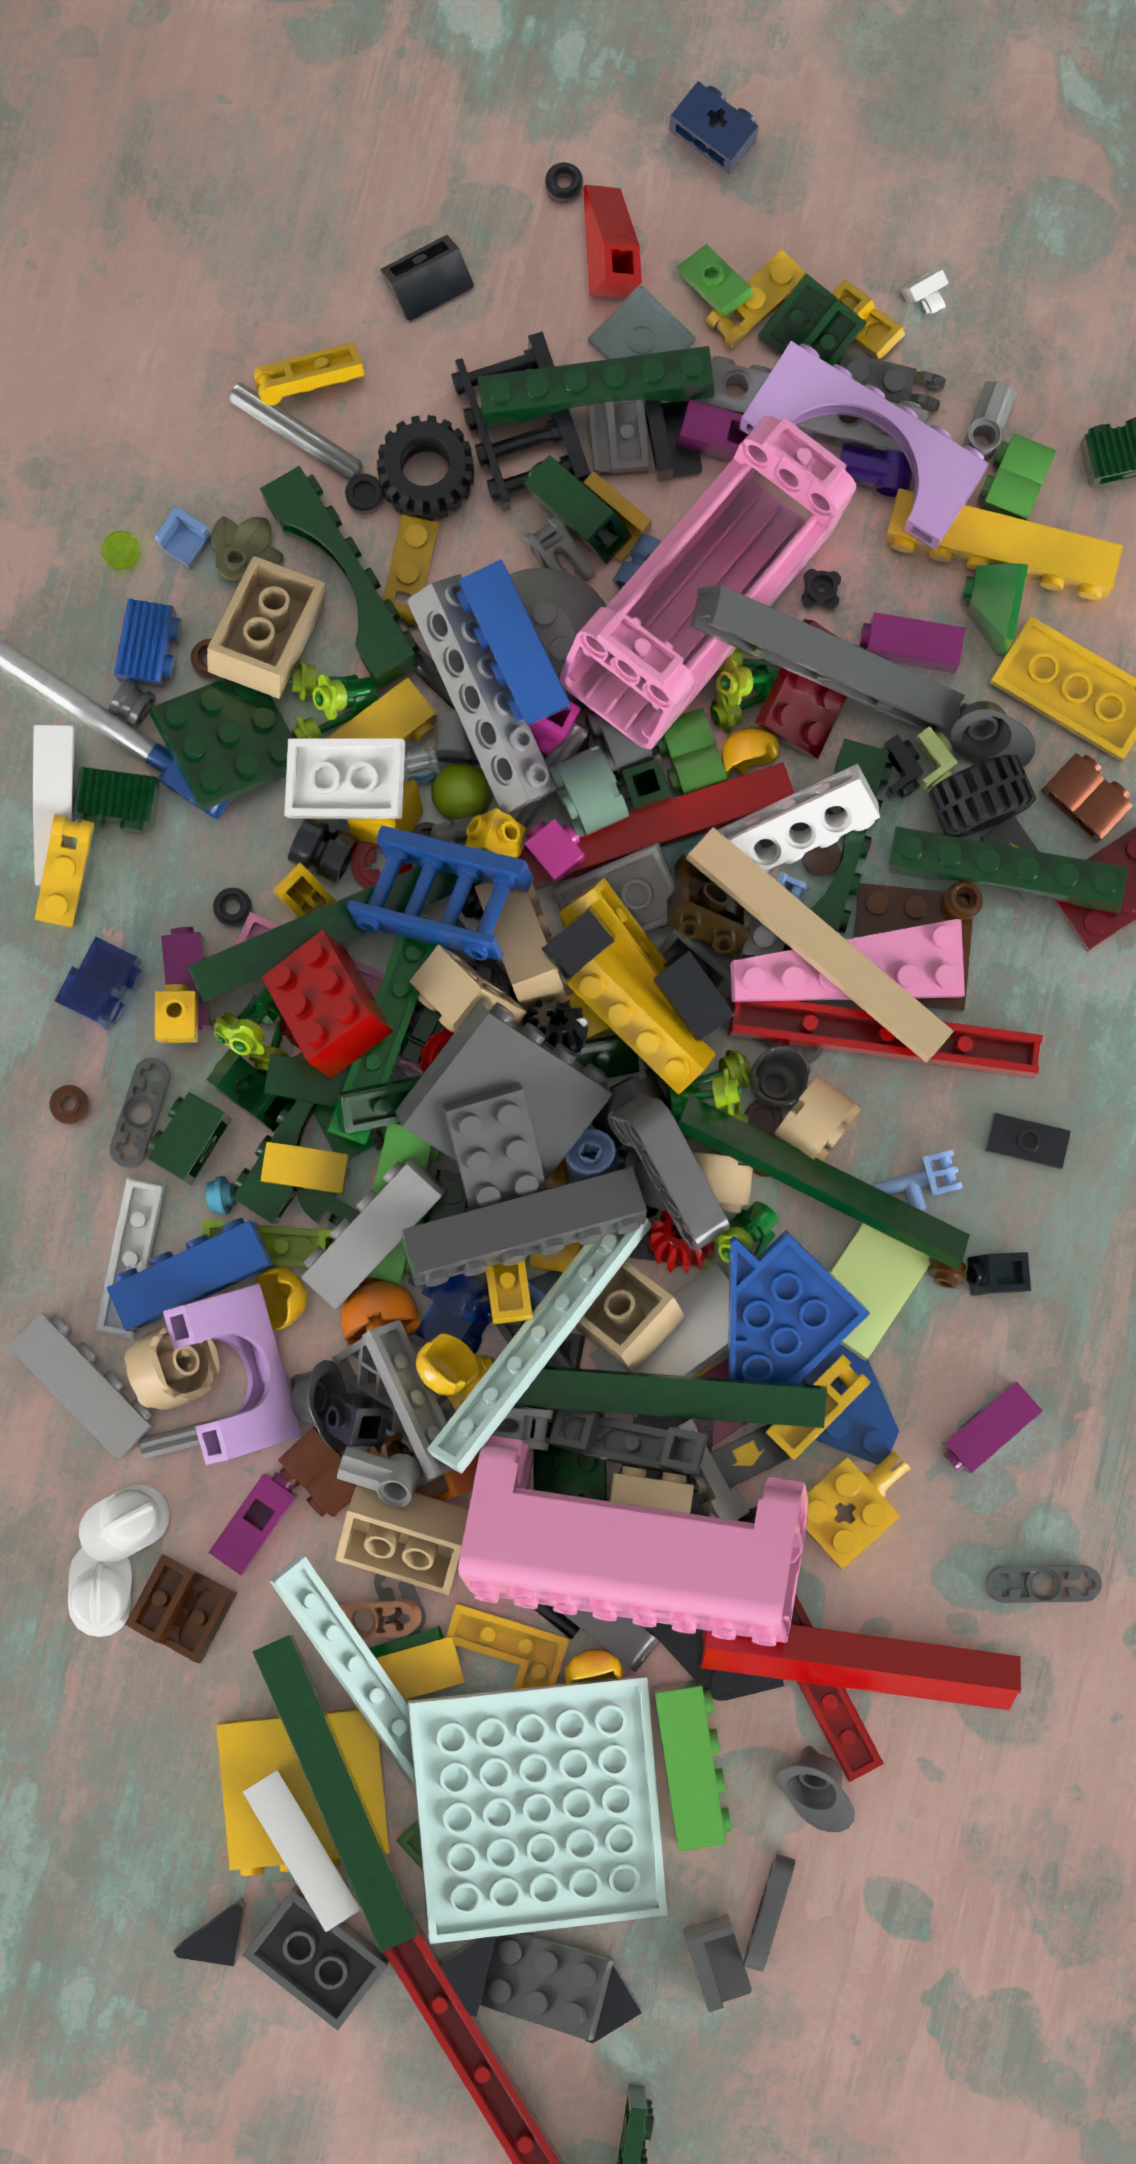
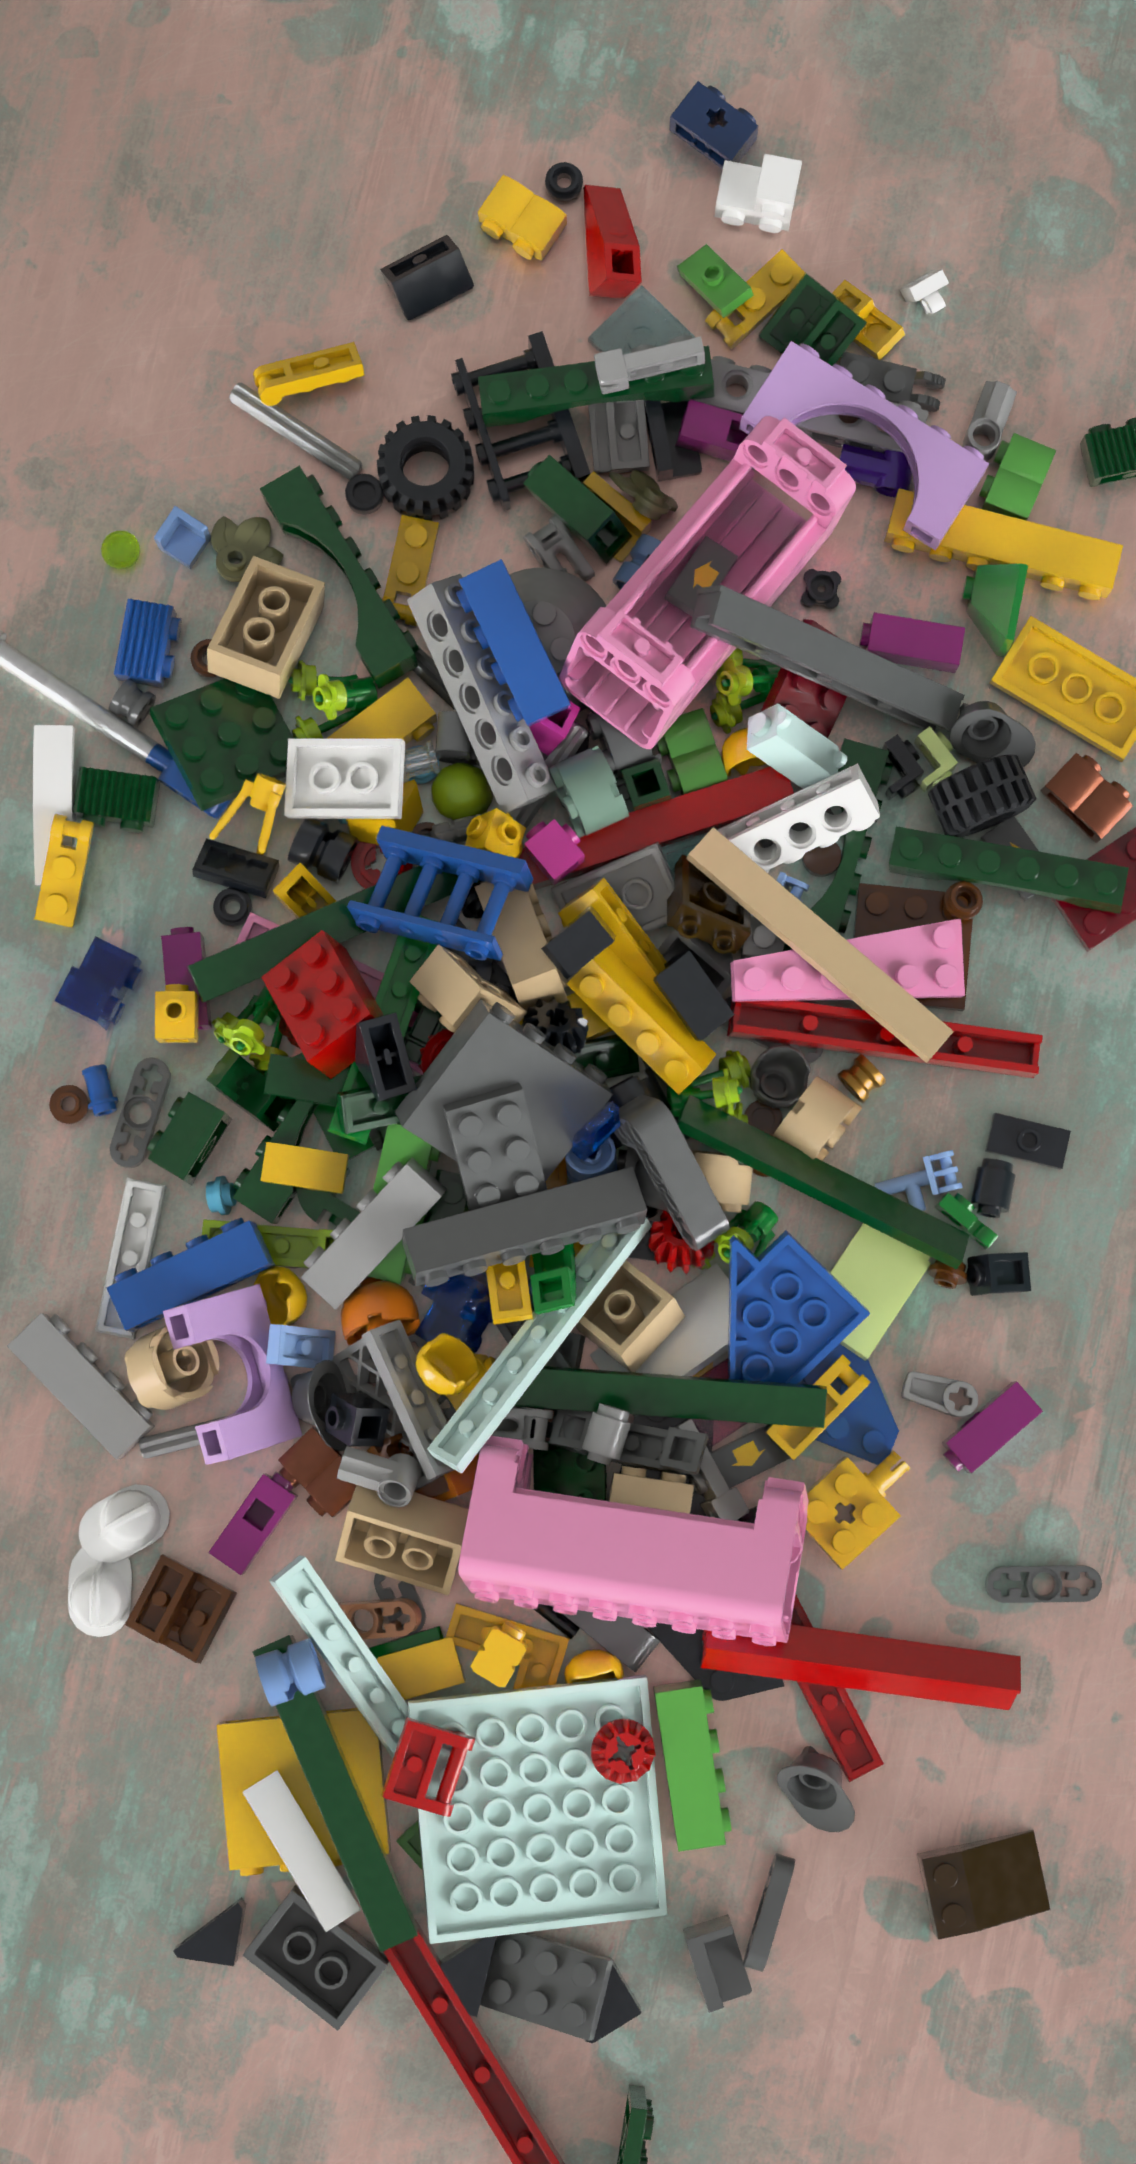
(99, 1090): none -> blue pin
(235, 868): none -> black plate
(264, 795): none -> yellow plant
(290, 1672): none -> medium blue wheel
(299, 1346): none -> light blue plate
(383, 1057): none -> black slope
(415, 1764): none -> red plate
(500, 1653): none -> yellow brick
(521, 218): none -> yellow brick
(554, 1280): none -> green slope
(596, 1131): none -> clear blue slope
(605, 1745): none -> red gear
(606, 1434): none -> light grey brick
(616, 369): none -> light grey plate
(647, 494): none -> olive plate
(704, 569): none -> dark grey tile
(759, 194): none -> white brick
(792, 747): none -> light aqua brick
(861, 1078): none -> pearl gold wheel
(935, 1391): none -> light grey piece
(960, 1213): none -> green plate
(983, 1884): none -> dark brown slope
(993, 1187): none -> black brick

